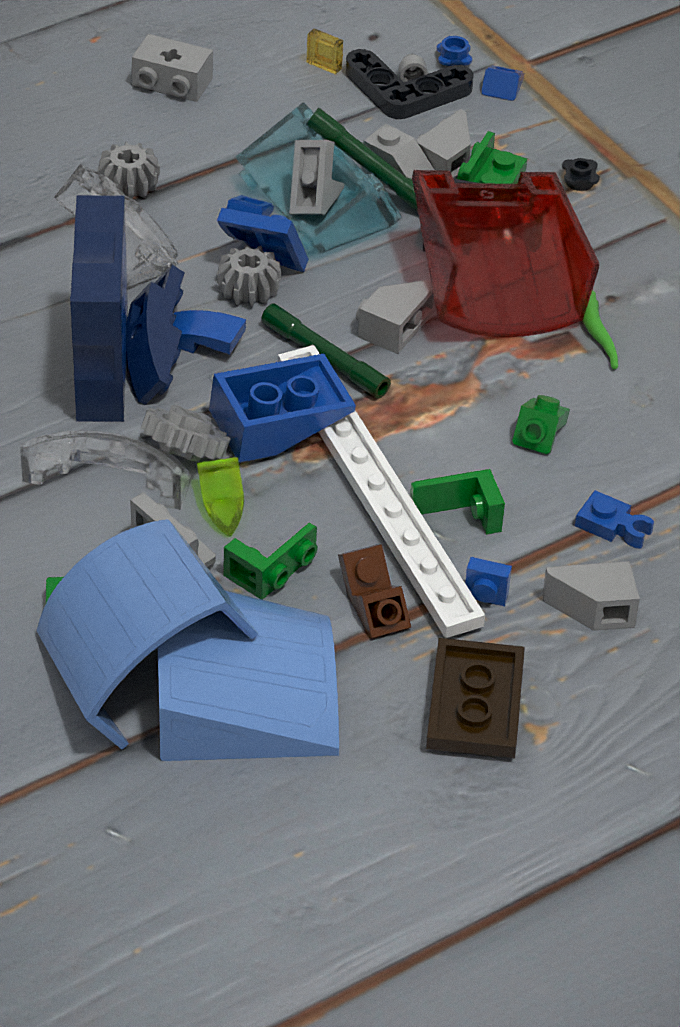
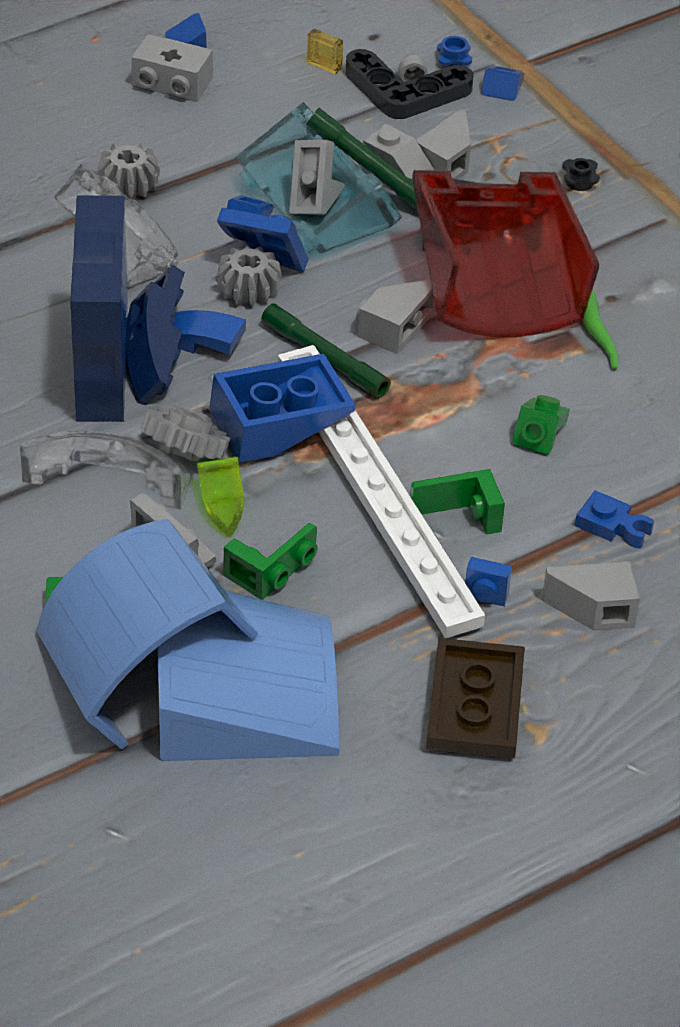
(189, 31): none -> blue slope
(370, 591): reddish brown slope -> none
(491, 165): green bracket -> none

